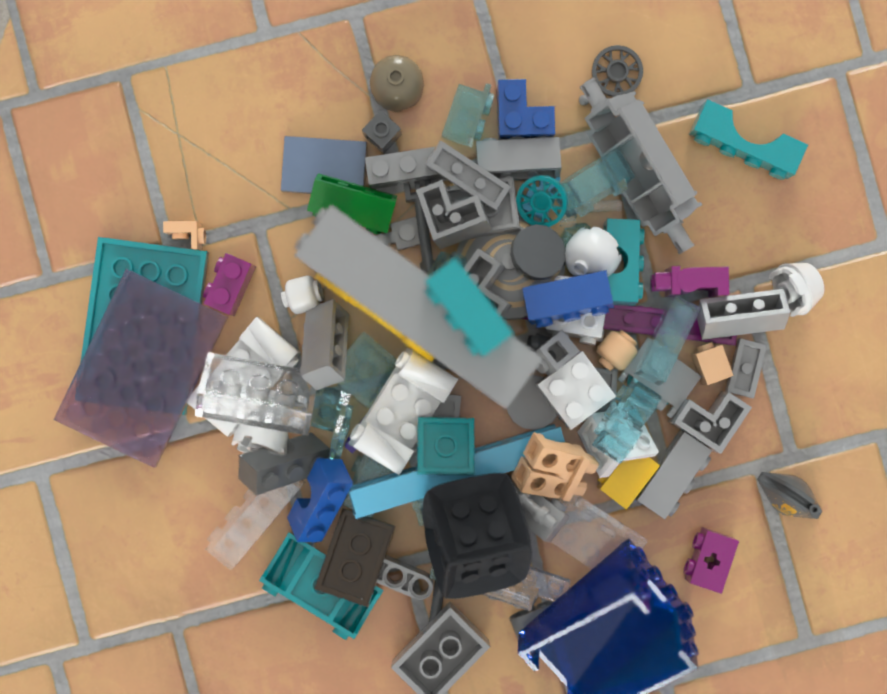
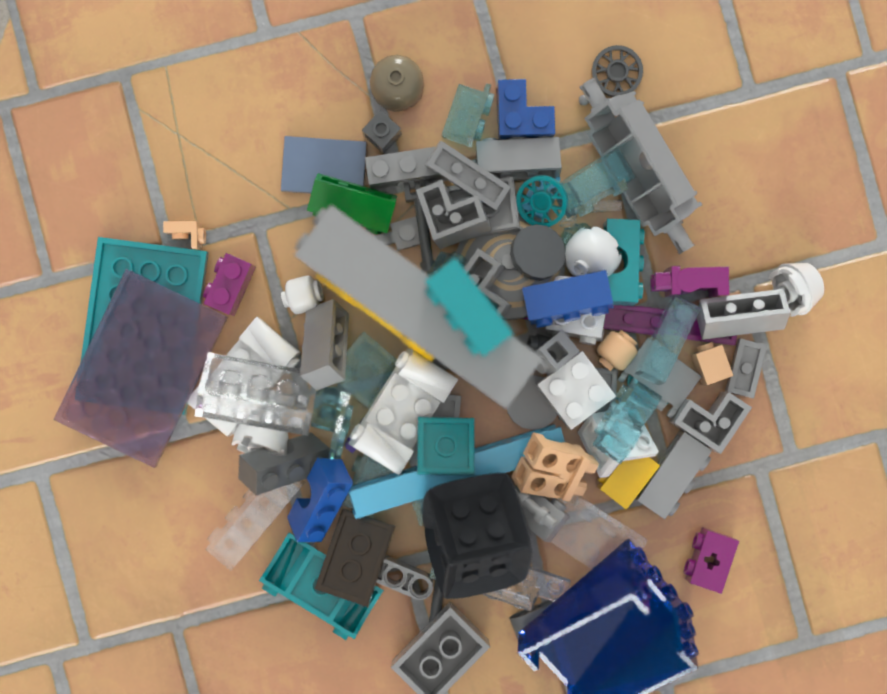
(716, 127): teal arch -> none
(789, 495): dark grey hat -> none

